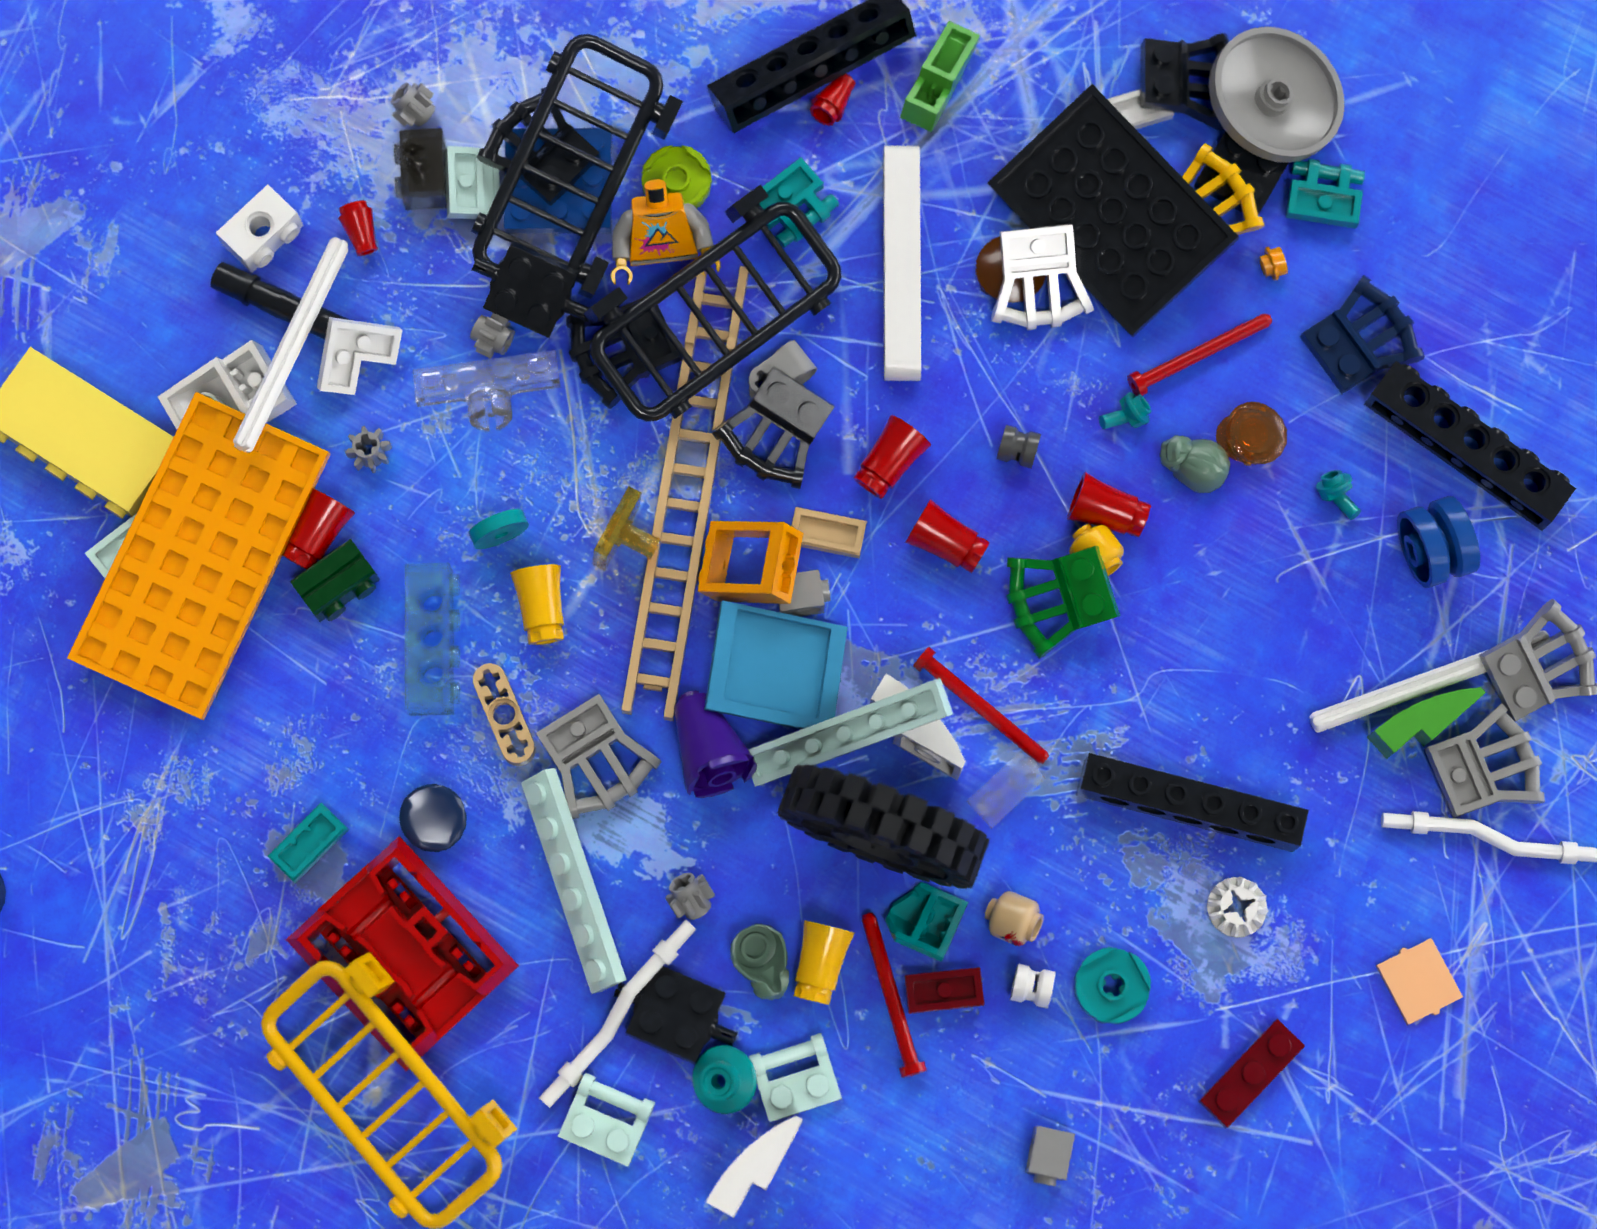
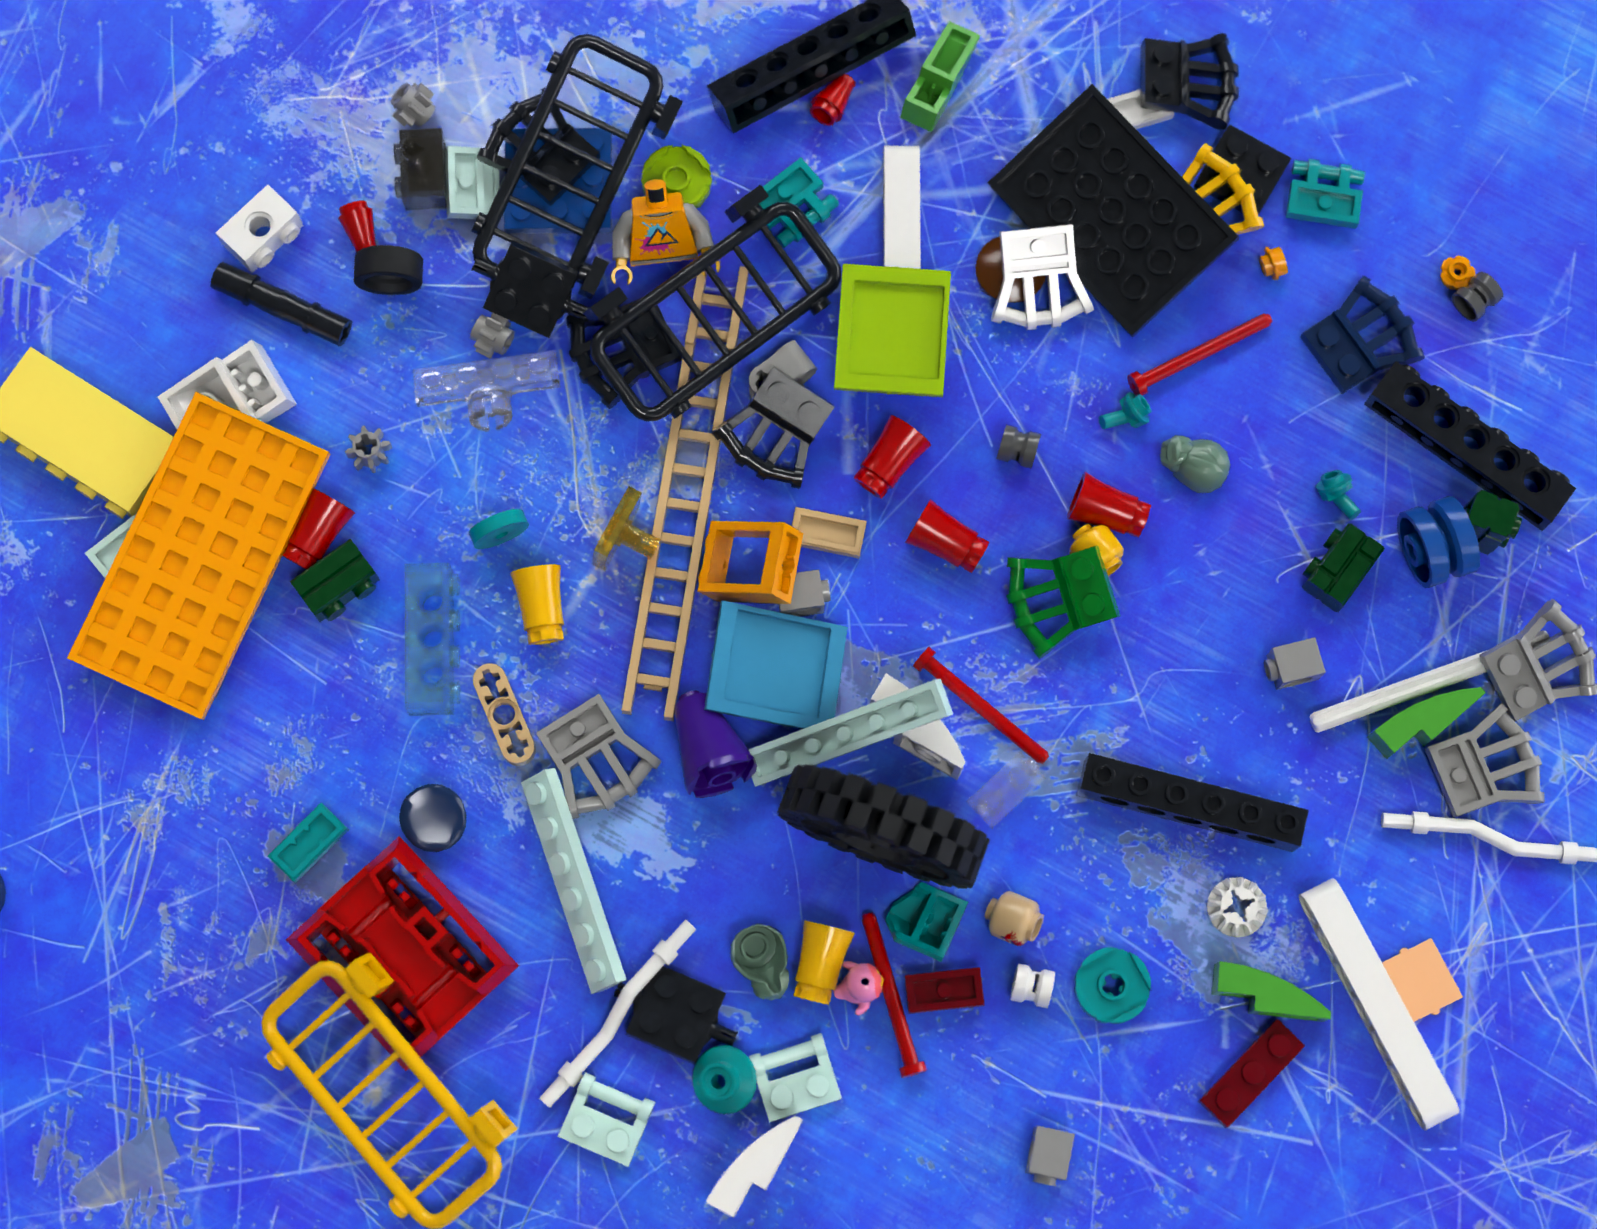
(290, 345): white axle -> none
(348, 344): white plate -> none
(388, 270): none -> black tyre
(690, 896): light grey gear -> none
(854, 991): none -> bright pink animal
(892, 330): none -> lime piece
(1252, 434): clear orange piece -> none
(1266, 993): none -> bright green slope
(1276, 94): light grey dish -> none
(1294, 664): none -> light grey brick
(1342, 567): none -> dark green brick
(1378, 1004): none -> white beam
(1449, 277): none -> light orange plate
(1476, 297): none -> dark grey wheel
(1493, 520): none -> dark green brick

